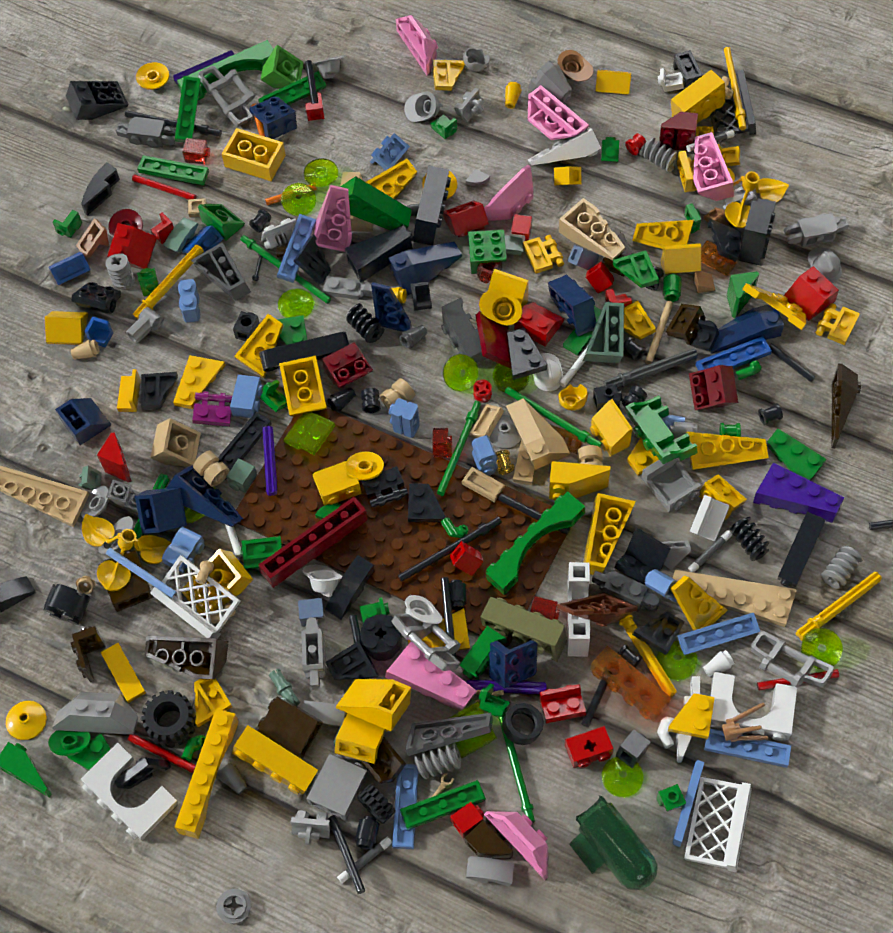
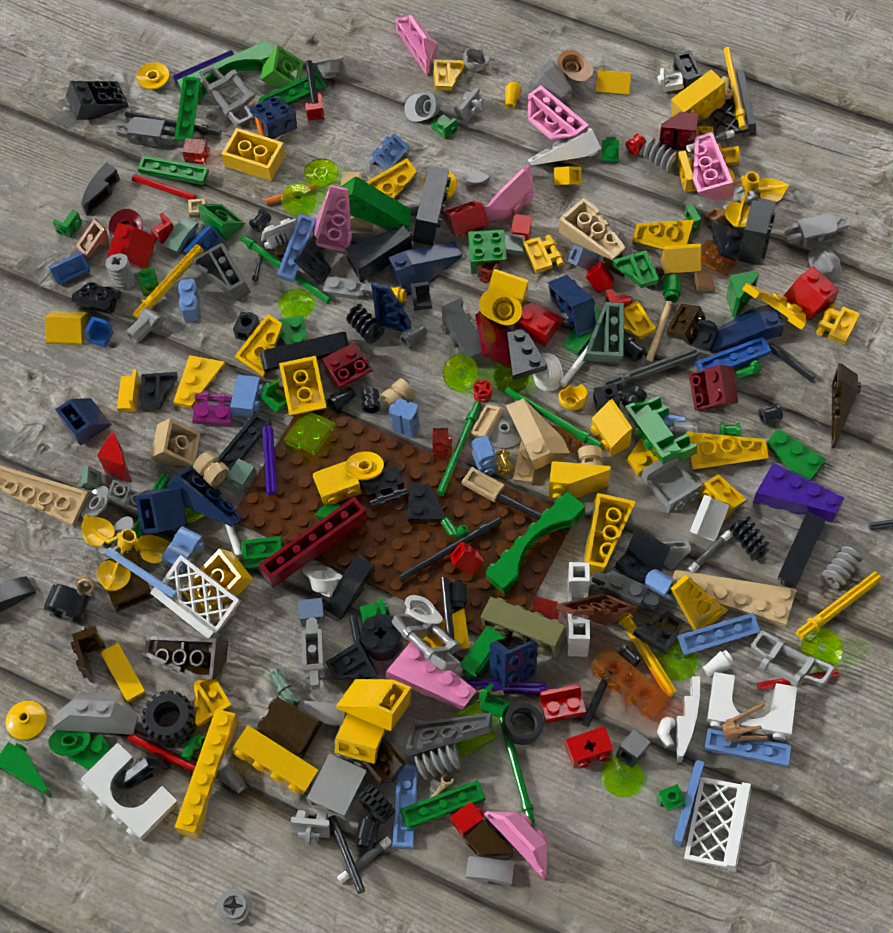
(85, 350): tan cone -> none
(206, 568): tan arm -> none
(611, 840): clear green piece -> none
(694, 717): yellow wing -> none

